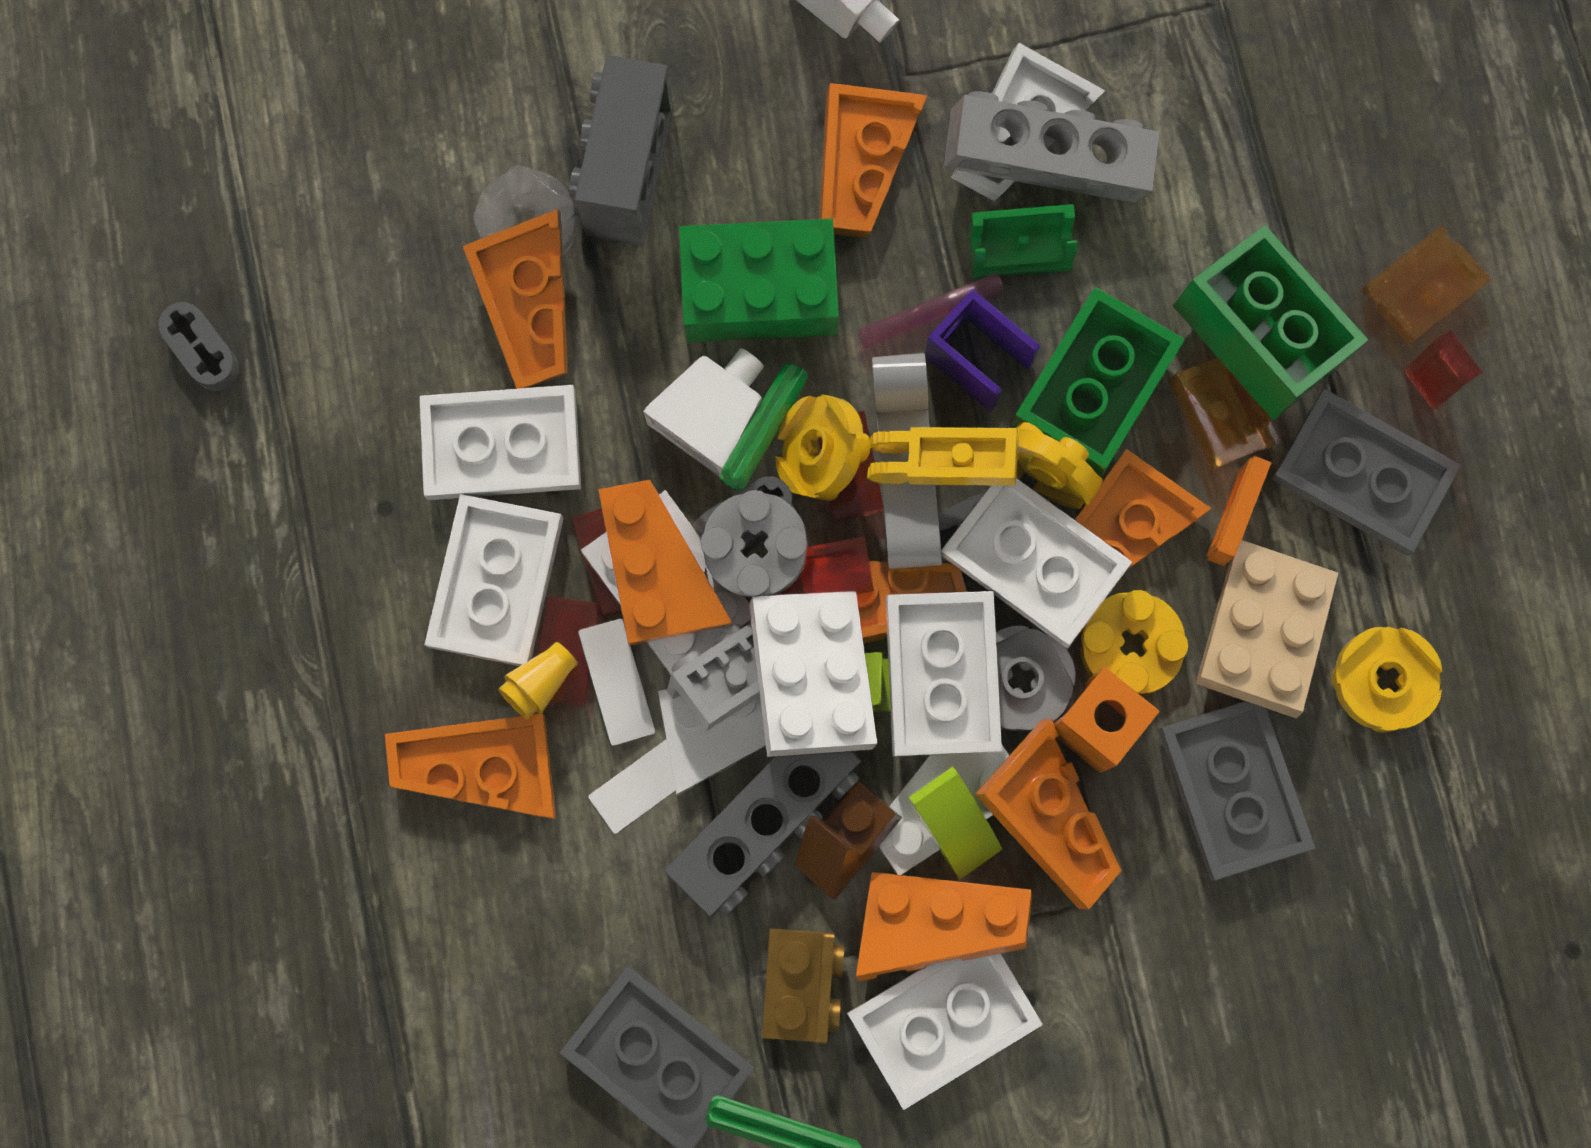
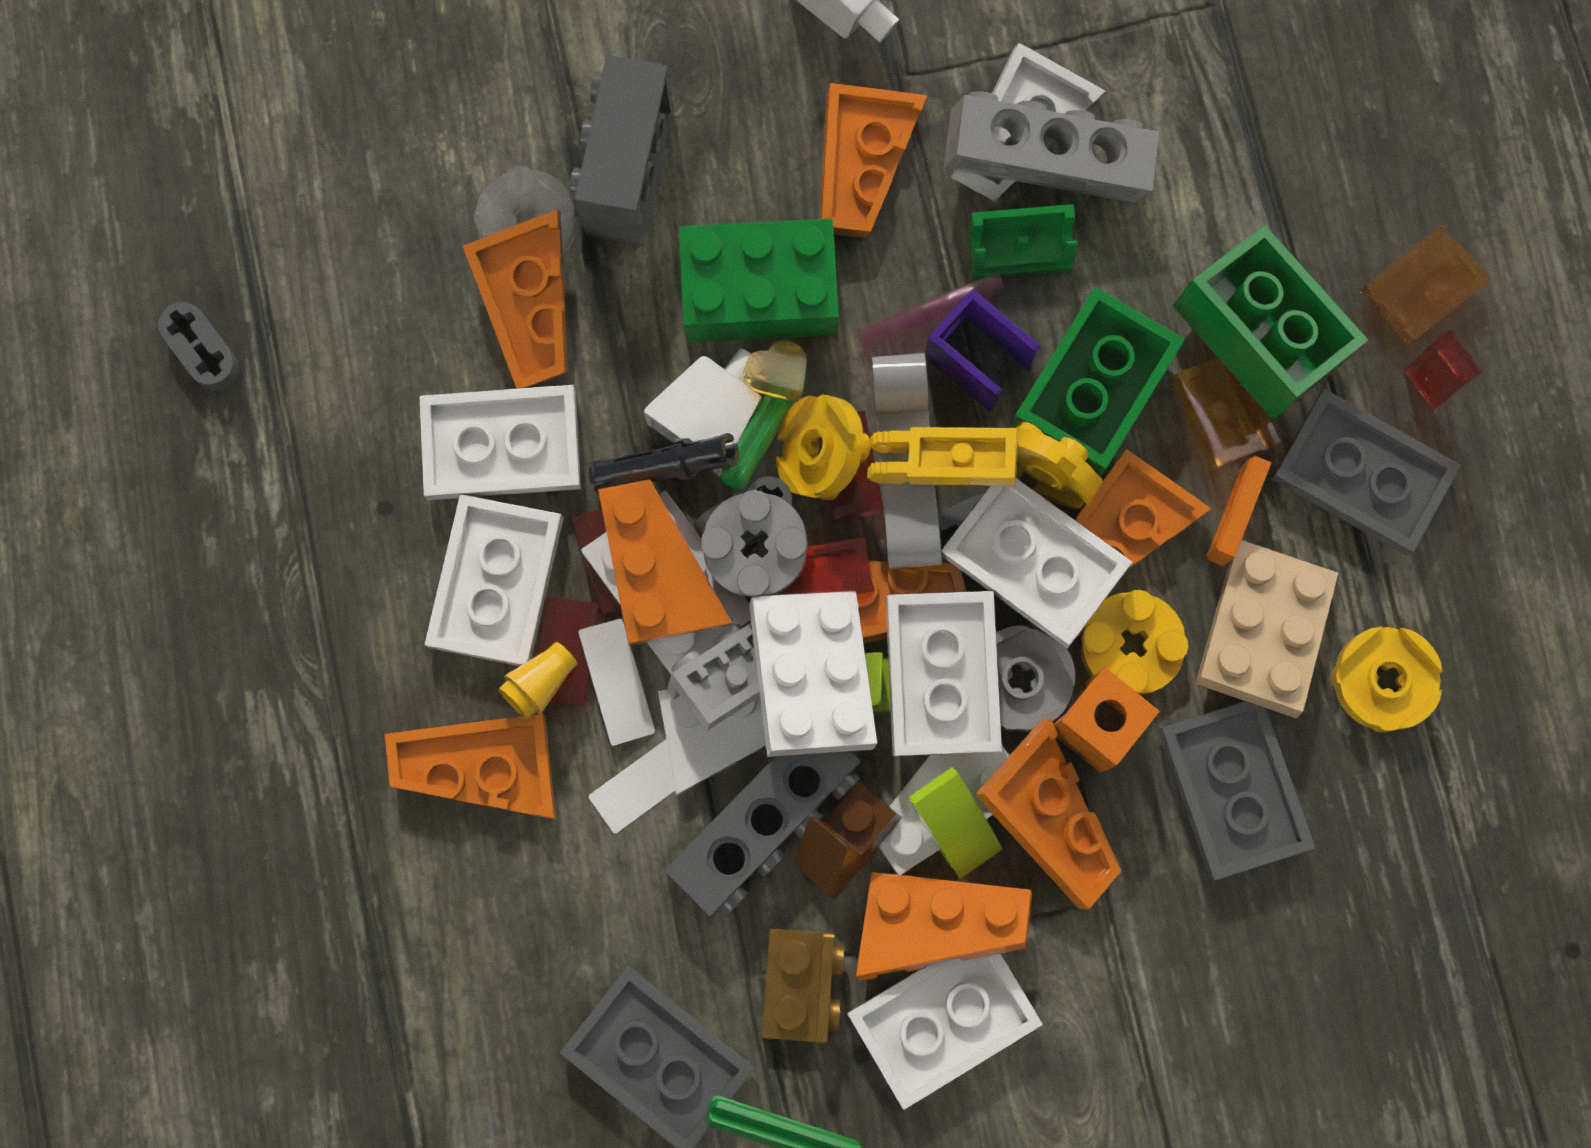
(679, 460): none -> black pin
(777, 371): none -> clear yellow tile

